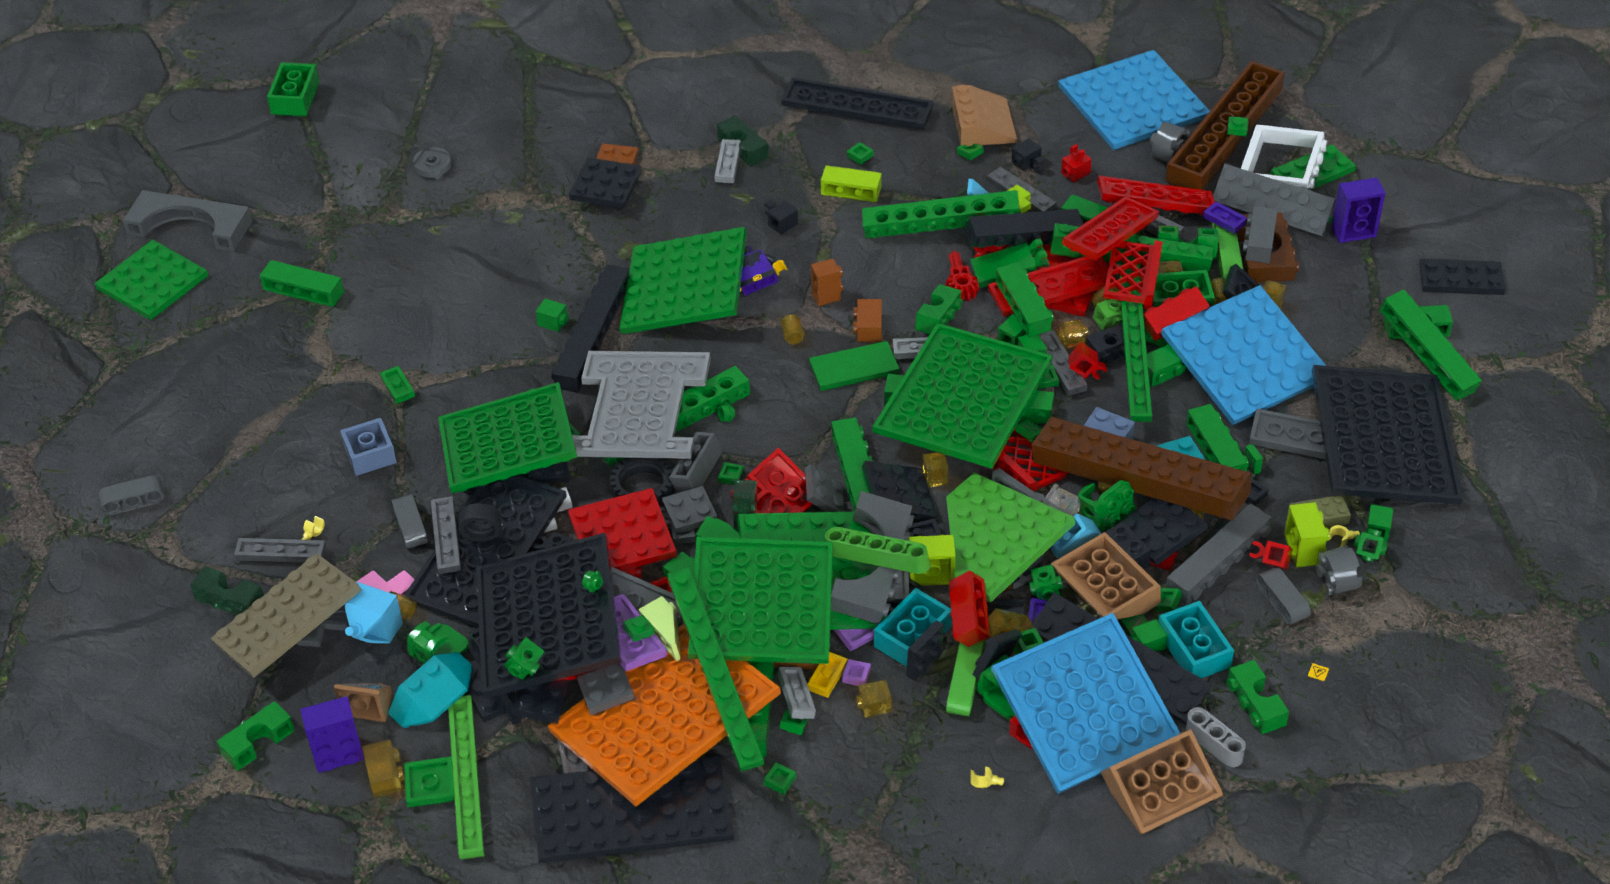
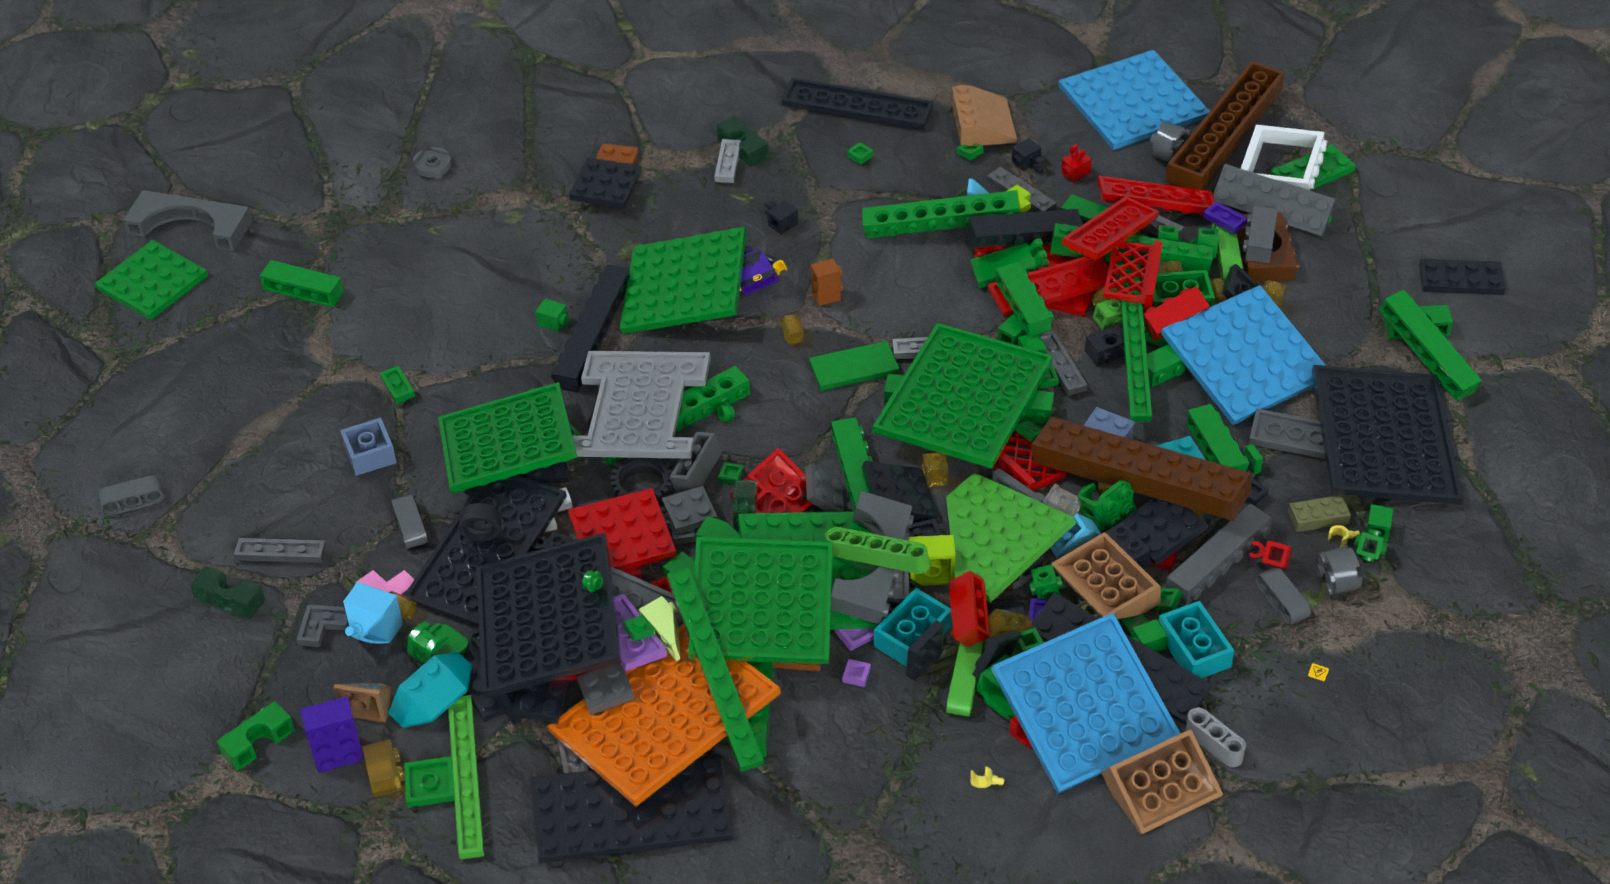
(285, 614): dark tan plate -> none
(293, 89): green brick -> none
(313, 529): light yellow piece -> none
(445, 535): flat silver plate -> none
(523, 658): green brick -> none
(779, 778): green plate -> none
(793, 725): green plate -> none
(796, 692): light grey plate -> none
(827, 675): yellow plate -> none
(851, 183): lime brick -> none
(869, 320): dark orange brick -> none
(874, 698): clear yellow brick -> none
(943, 306): green arch -> none
(962, 278): red gear -> none
(1072, 333): clear yellow head -> none
(1085, 360): red brick -> none
(1237, 126): green plate -> none
(1264, 712): green arch -> none
(1305, 533): lime brick -> none
(1358, 210): dark purple brick -> none

